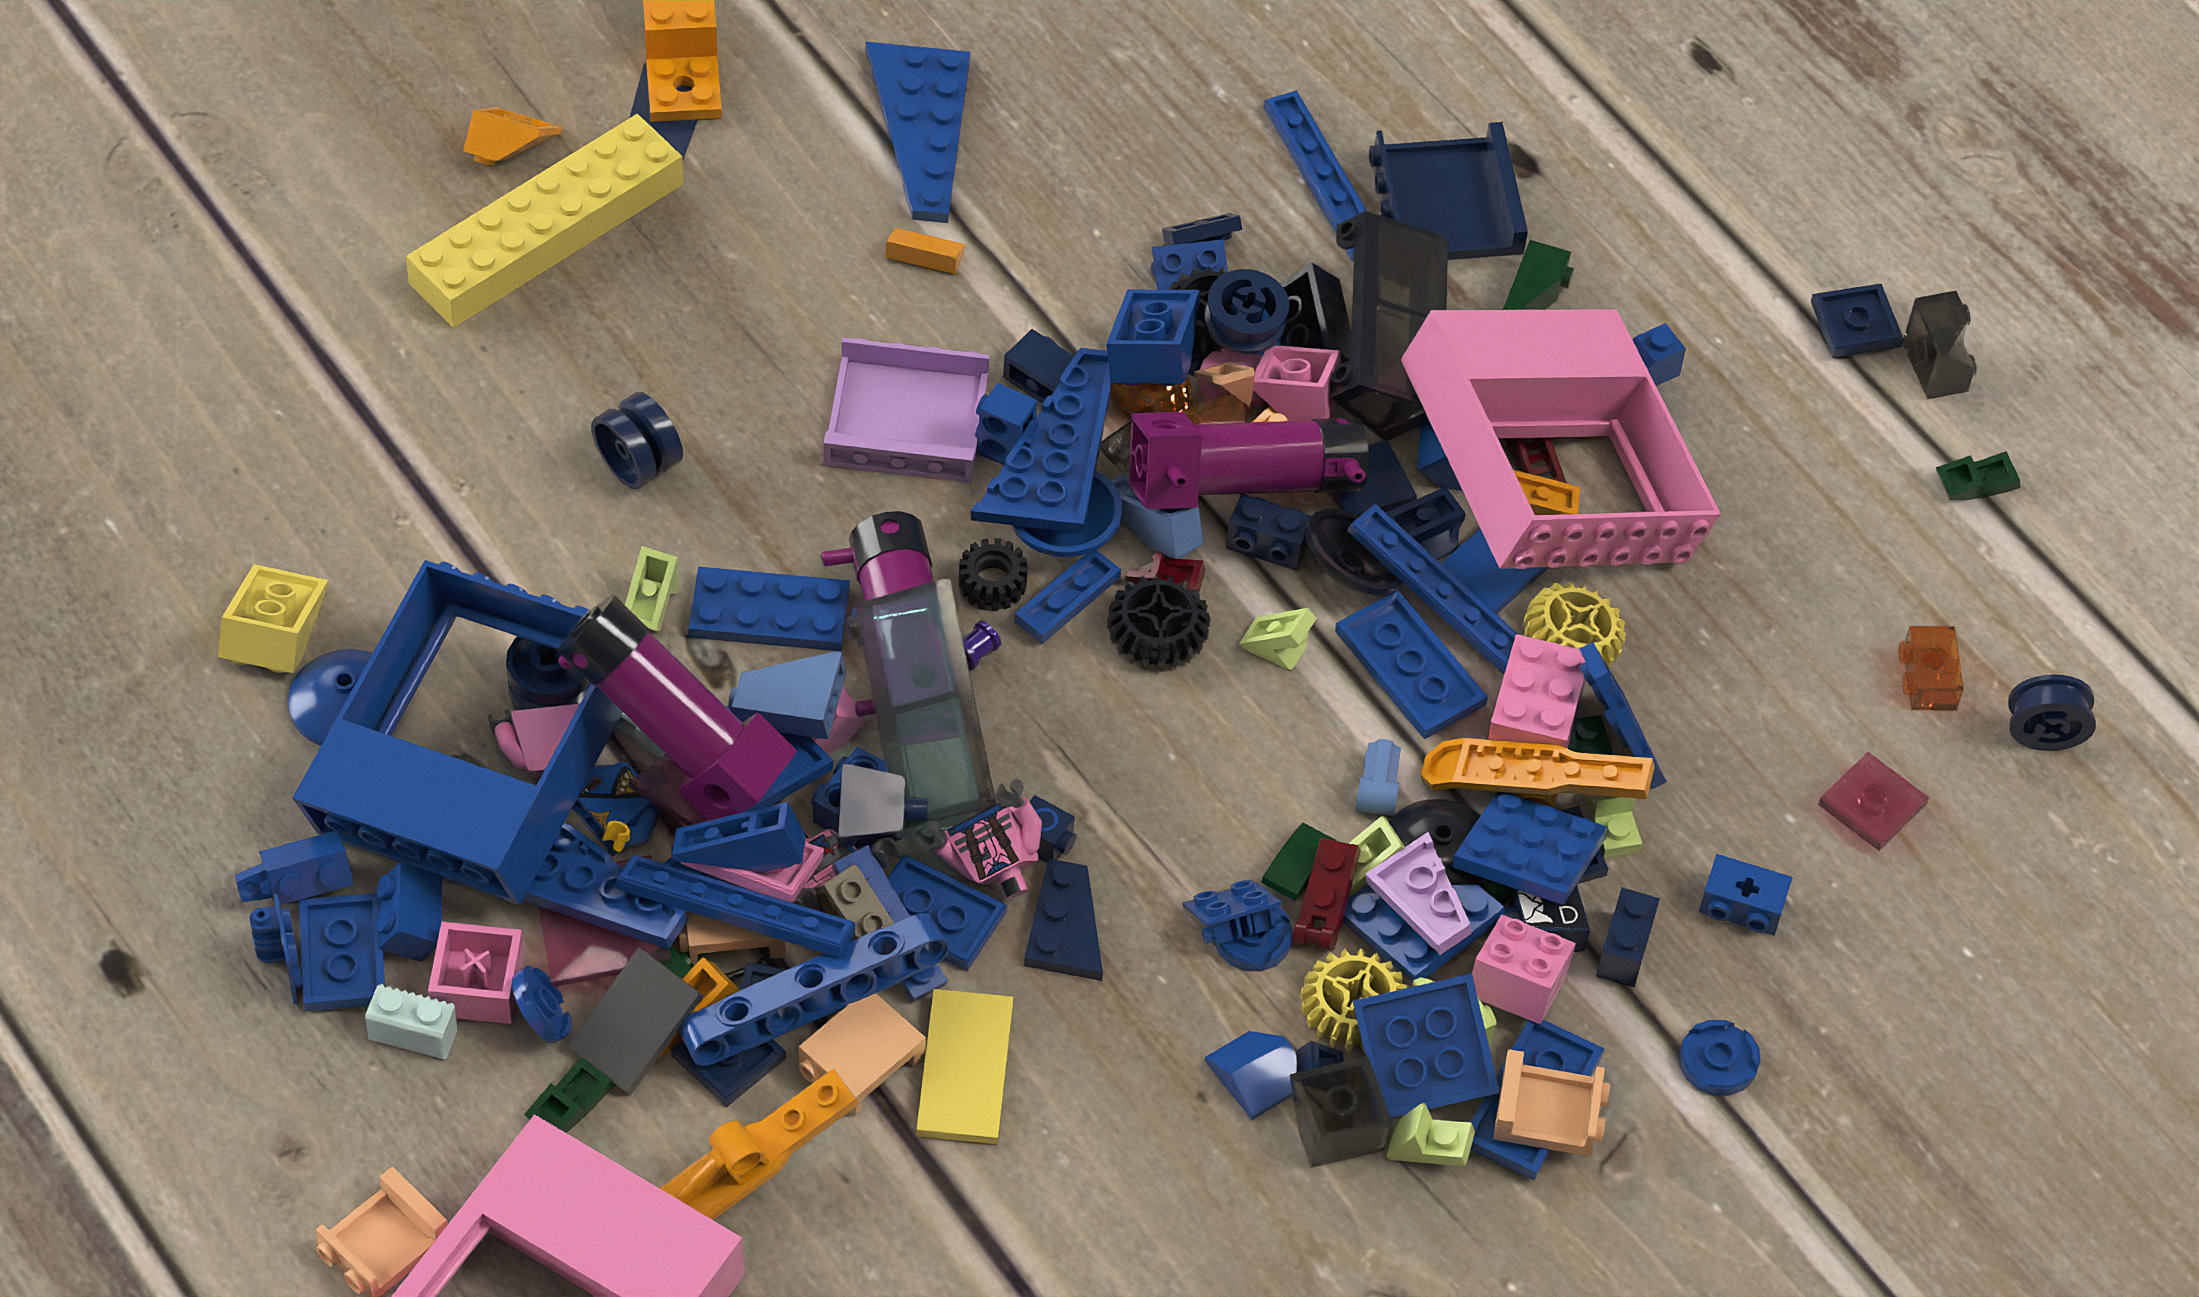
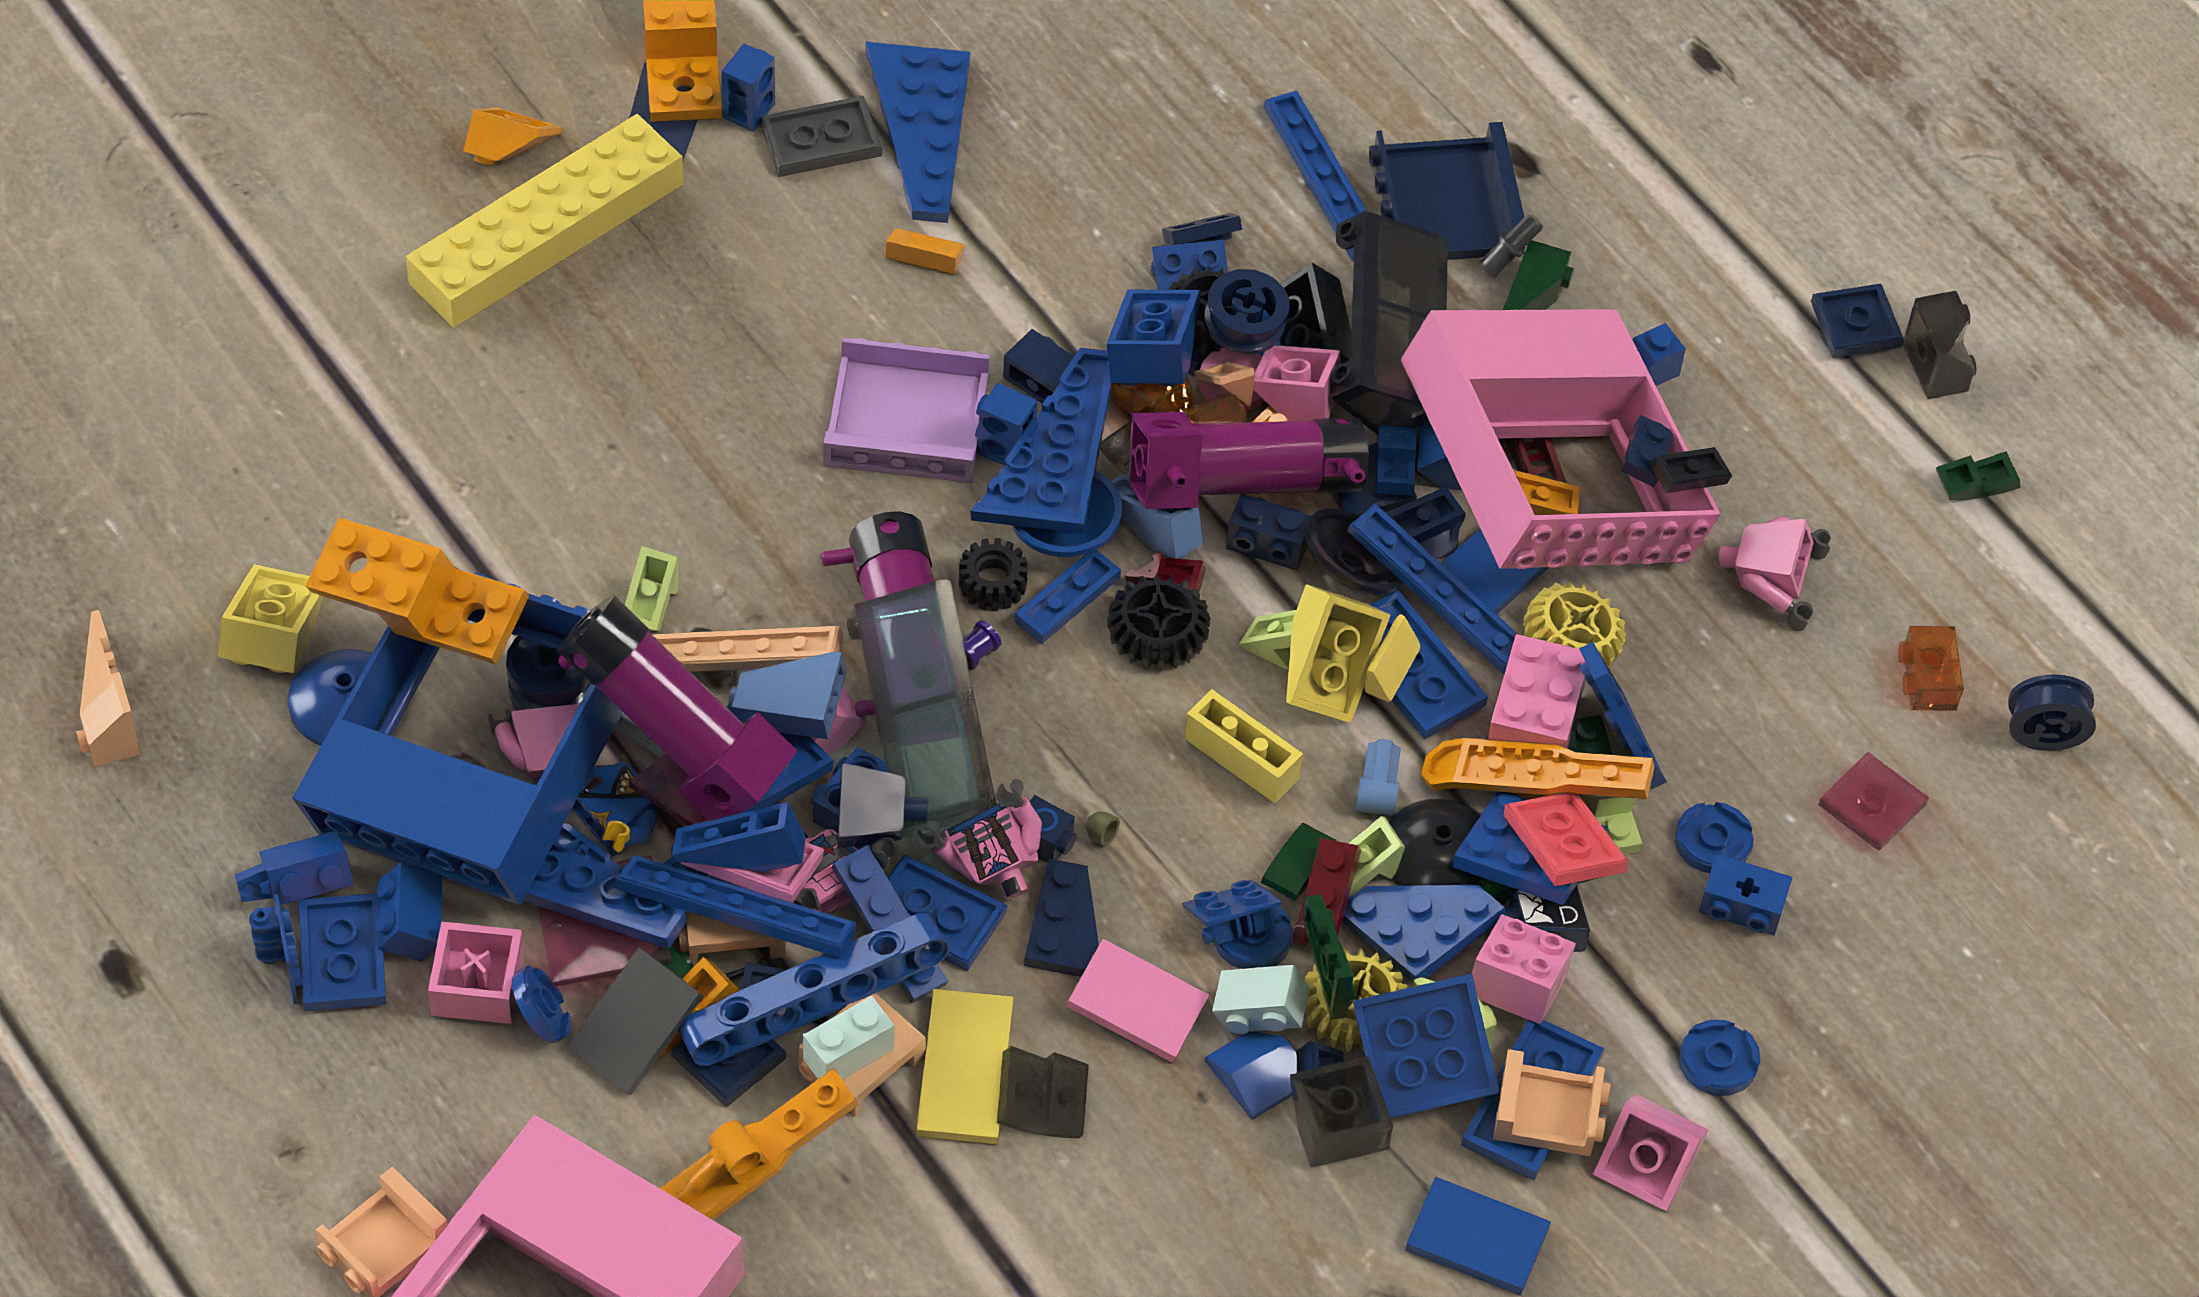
(104, 708): none -> light nougat wedge
(411, 1022): light aqua brick -> none
(417, 590): none -> light orange bracket
(572, 1097): dark green slope -> none
(637, 440): dark blue wheel -> none
(748, 87): none -> blue brick
(750, 647): none -> light nougat tile
(769, 608): blue plate -> none
(821, 136): none -> dark grey tile
(849, 1040): none -> light aqua brick
(853, 899): dark tan bracket -> none
(1042, 1093): none -> clear smoke slope
(1102, 827): none -> olive hinge
(1137, 1000): none -> bright pink tile
(1243, 746): none -> light yellow brick
(1261, 999): none -> light aqua brick
(1329, 956): none -> dark green wing
(1332, 651): none -> light yellow slope
(1392, 660): none -> light yellow slope
(1396, 460): none -> blue slope
(1421, 894): lavender wing -> none
(1430, 1141): yellowish green slope -> none
(1478, 1235): none -> blue tile
(1511, 245): none -> dark grey axle
(1565, 838): none -> coral tile
(1627, 937): dark blue brick -> none
(1646, 441): none -> dark blue plate
(1650, 1151): none -> bright pink slope
(1690, 470): none -> black plate
(1713, 831): none -> blue tile
(1775, 561): none -> bright pink torso

